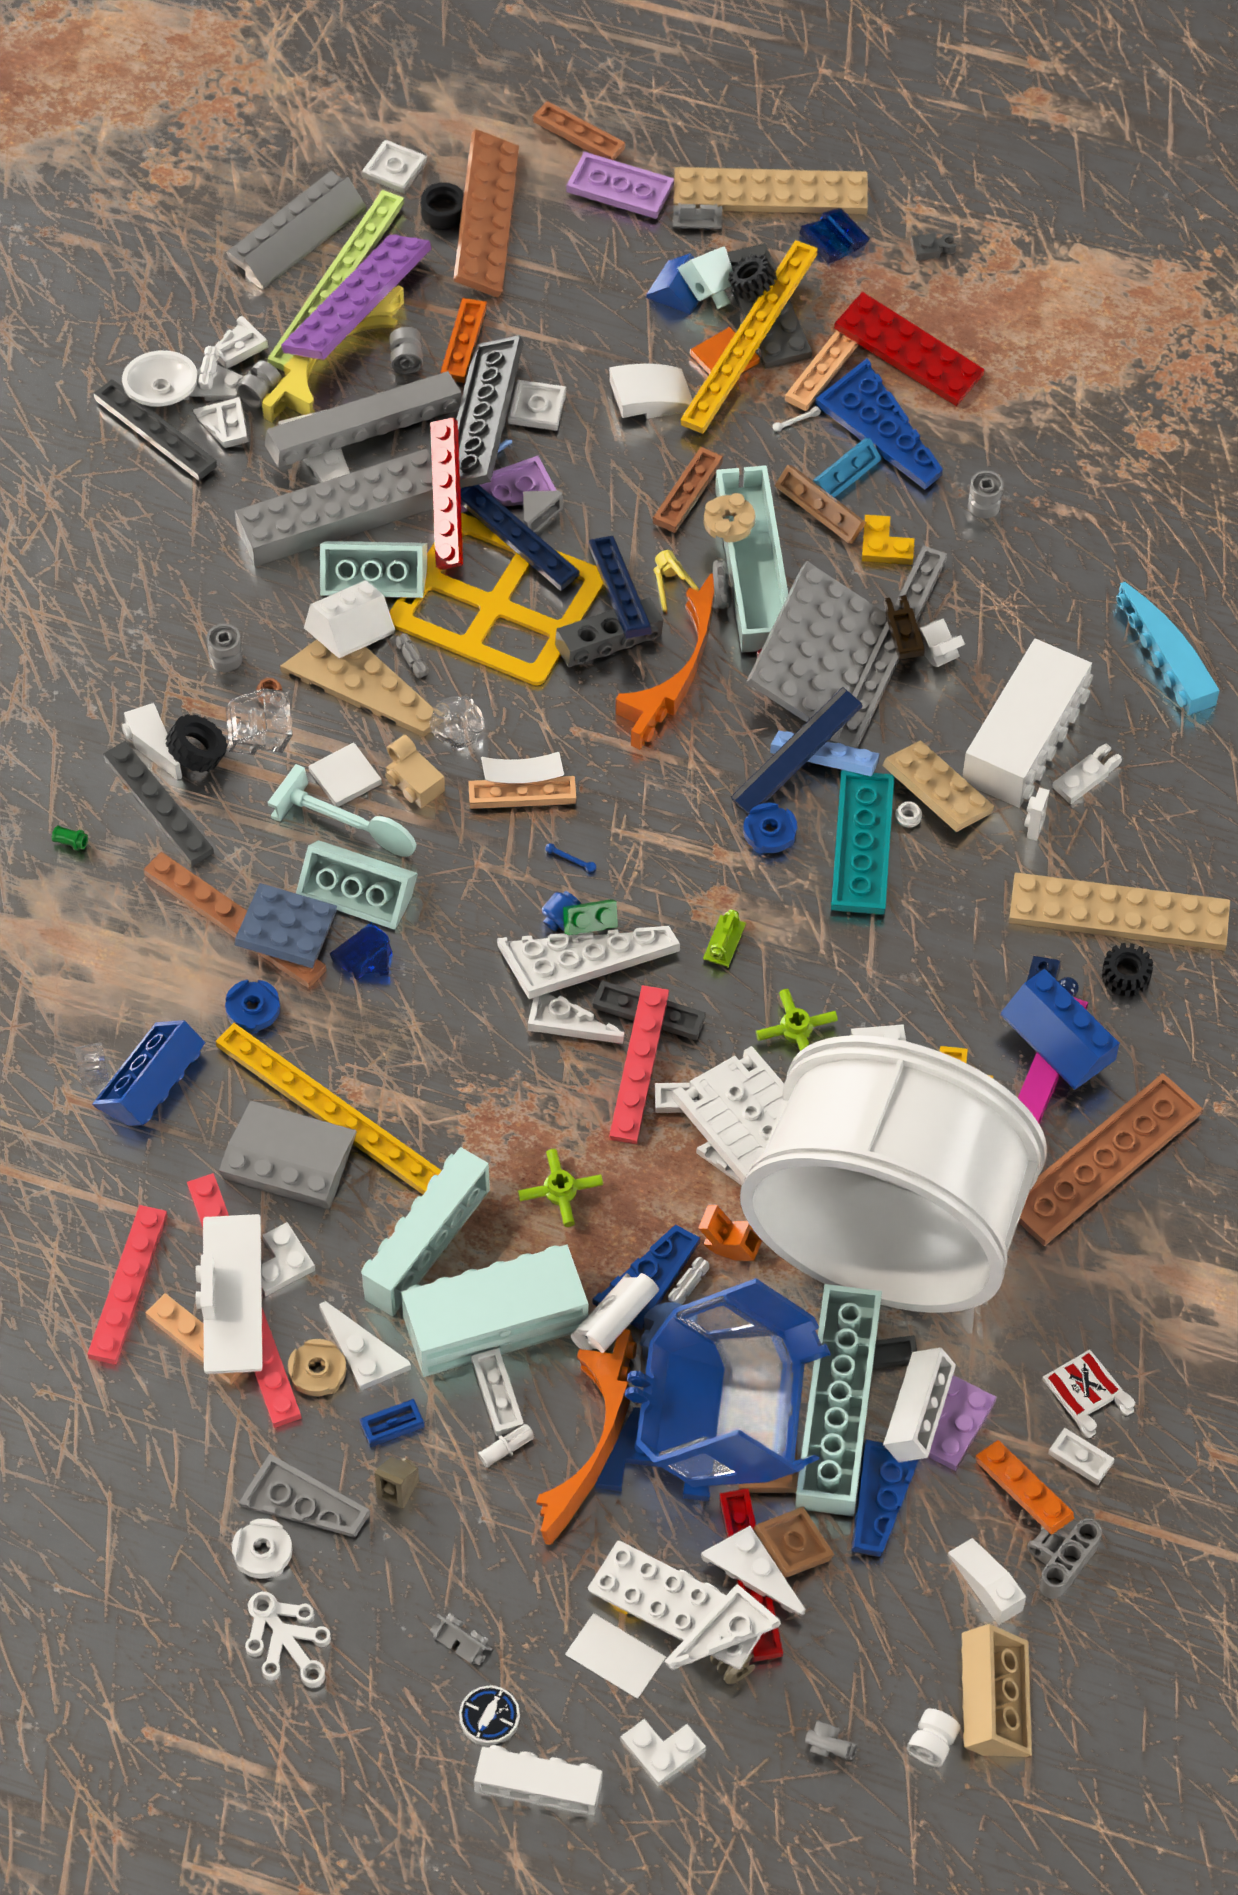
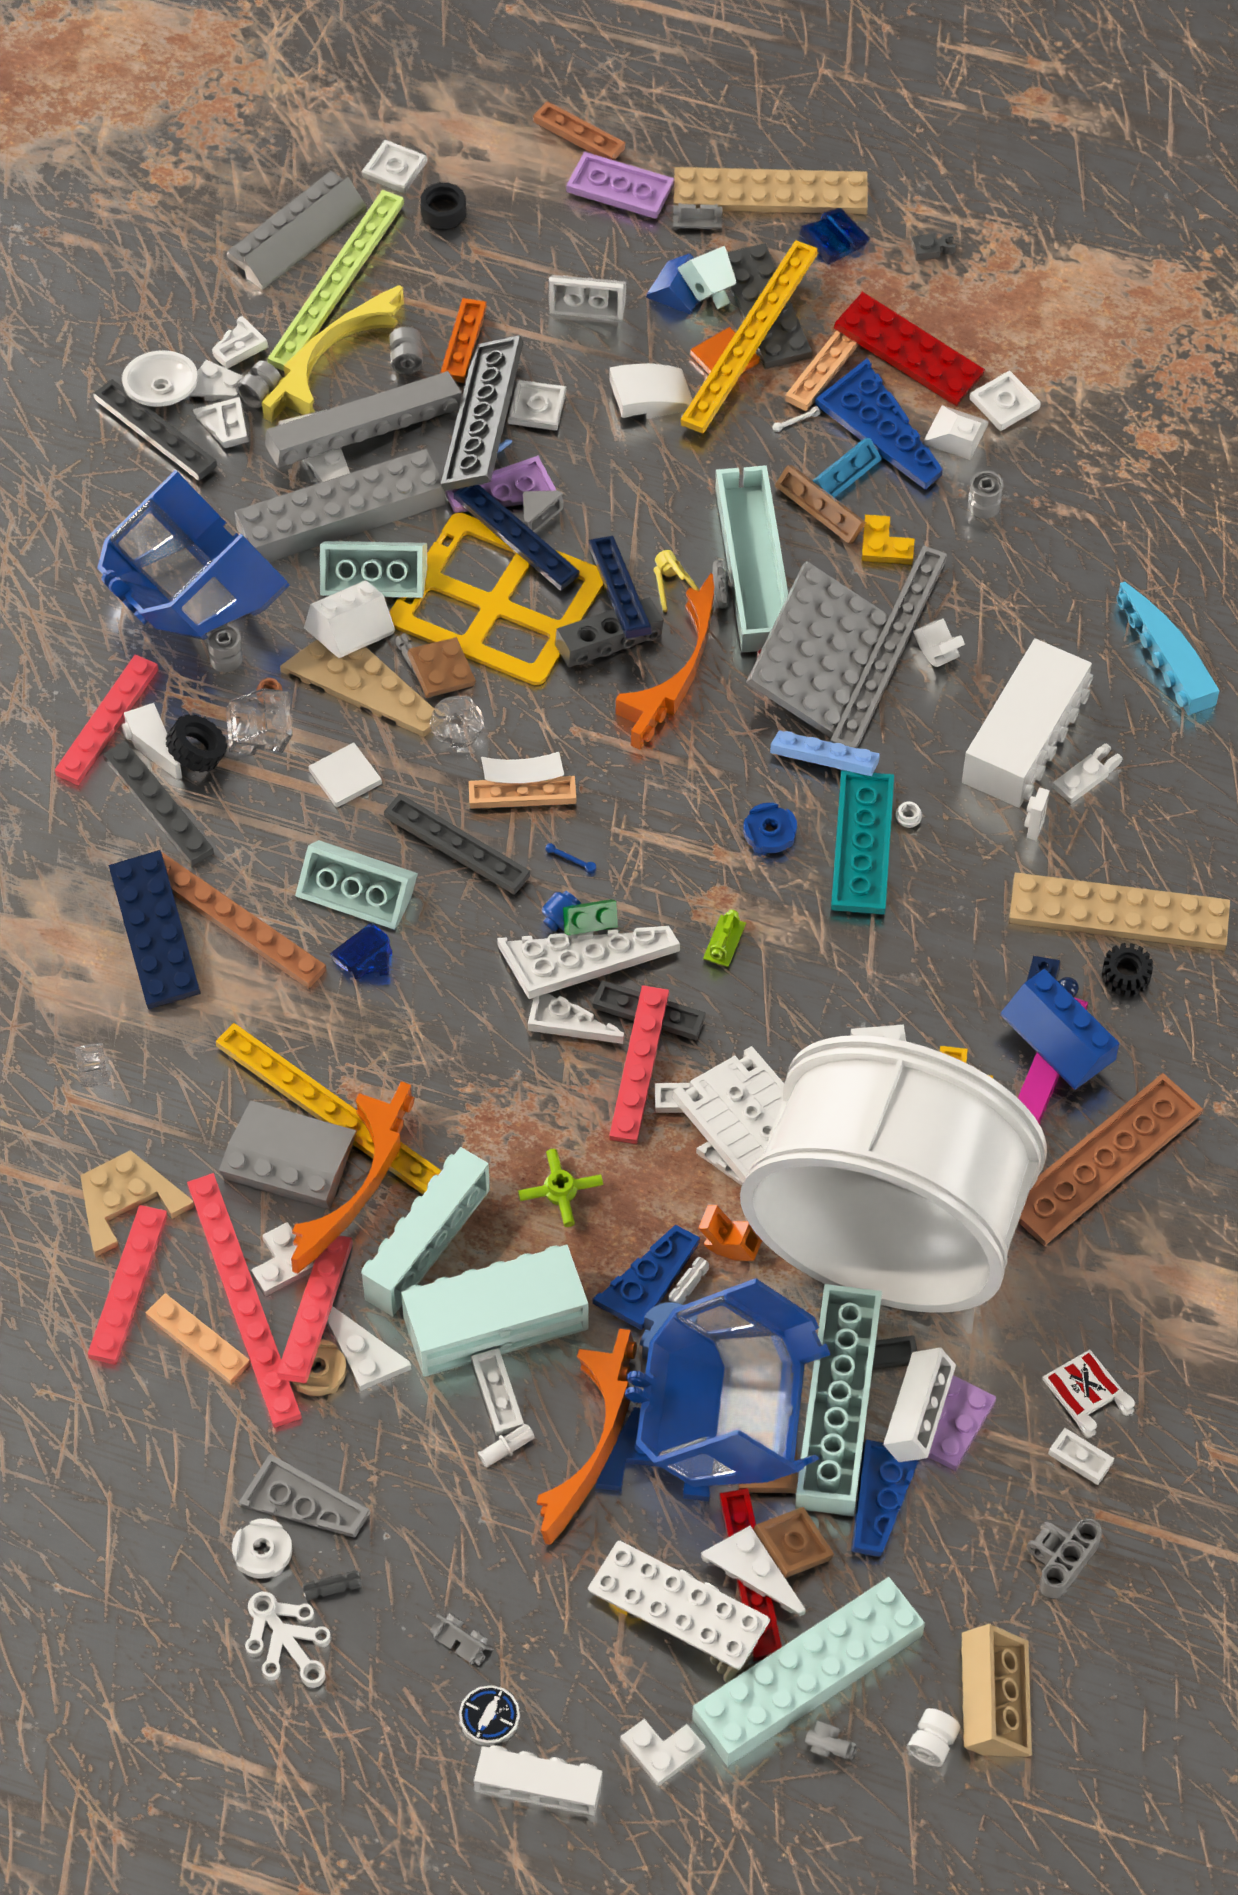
(69, 837): green pin -> none
(106, 720): none -> coral plate
(120, 1188): none -> tan wing
(150, 1072): blue slope -> none
(154, 929): none -> dark blue plate
(183, 567): none -> blue windscreen
(208, 367): white axle -> none
(231, 1294): white bracket -> none
(252, 1019): blue plate -> none
(286, 925): sand blue plate -> none
(314, 1311): none -> coral plate
(332, 1585): none -> dark grey axle
(356, 297): medium lavender plate -> none
(384, 830): light aqua piece -> none
(384, 1125): none -> orange slope
(396, 1481): dark tan slope -> none
(397, 1431): blue tile -> none
(413, 773): tan hinge -> none
(441, 667): none -> medium nougat plate
(446, 493): plate -> none
(457, 843): none -> dark grey plate
(486, 213): nougat plate -> none
(587, 297): none -> white slope
(615, 1313): white piece -> none
(615, 1655): white sticker -> none
(687, 490): nougat plate -> none
(729, 505): tan plate -> none
(729, 1623): white wing -> none
(752, 277): black tyre -> none
(796, 1023): lime bar -> none
(797, 750): dark blue tile -> none
(807, 1671): none -> light aqua brick
(904, 629): dark brown hinge -> none
(938, 785): tan plate -> none
(956, 432): none -> white slope
(989, 1581): white slope -> none
(1005, 400): none -> white plate
(1025, 1487): orange plate -> none

